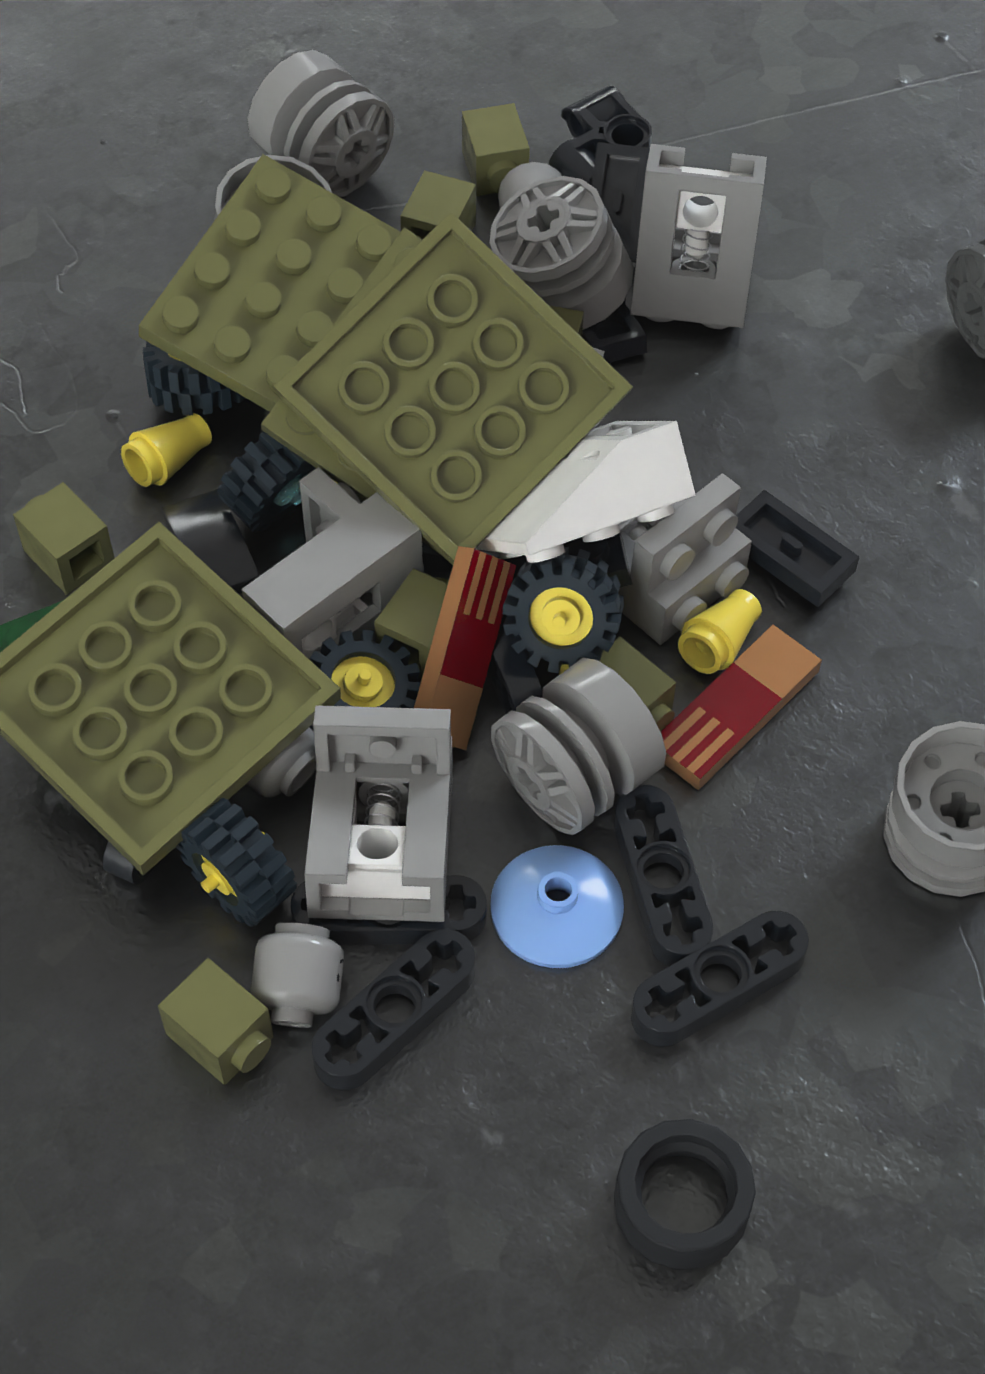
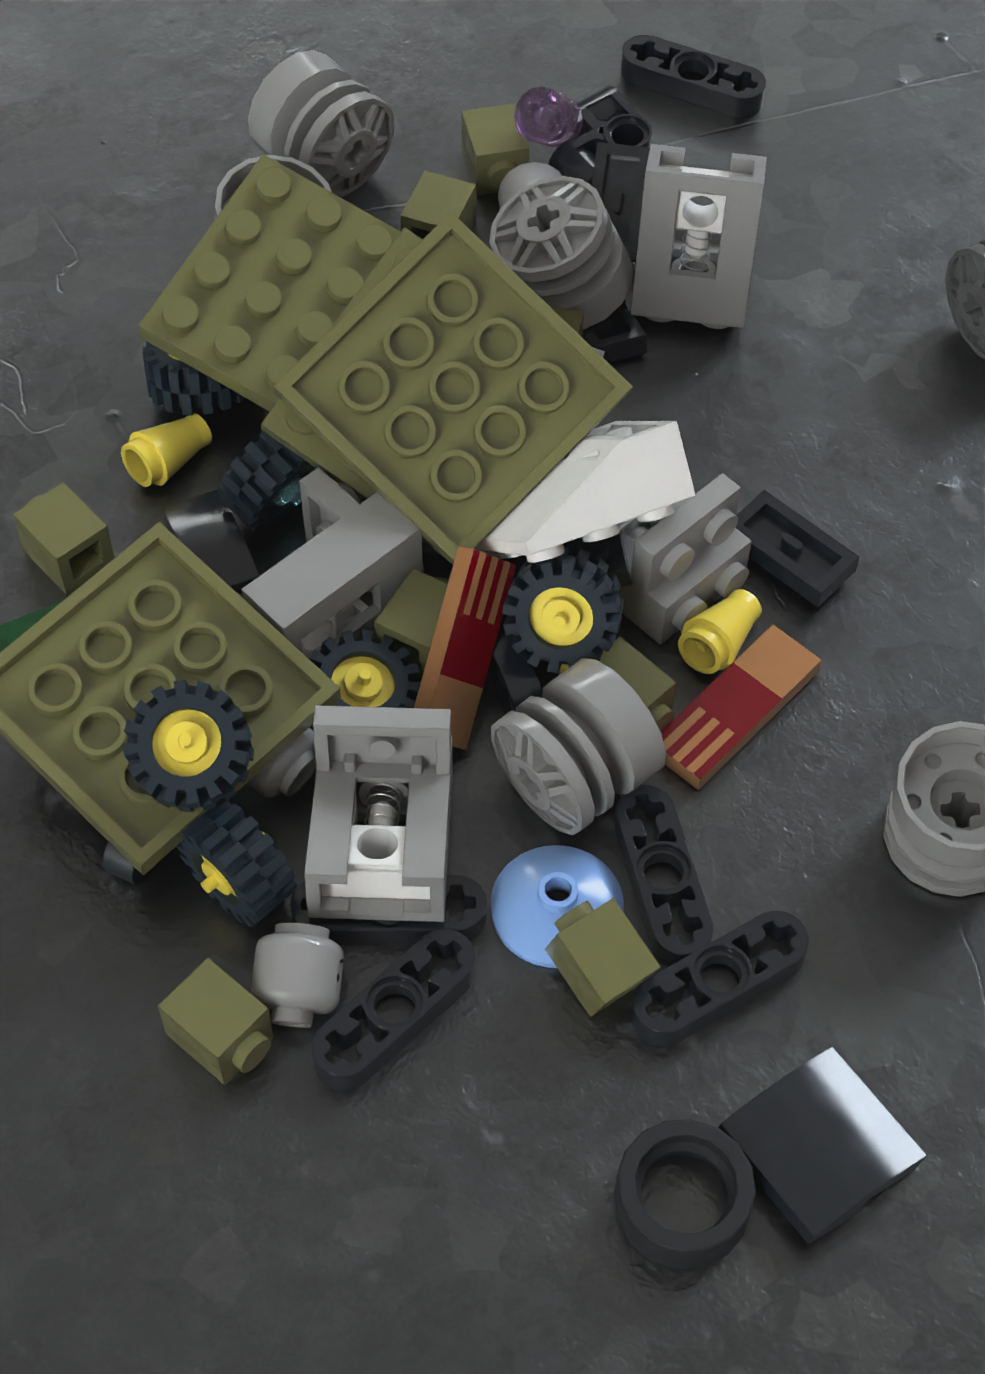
(188, 746): none -> black wheel
(560, 117): none -> clear purple wheel
(600, 954): none -> olive brick
(646, 65): none -> black beam
(822, 1144): none -> black slope

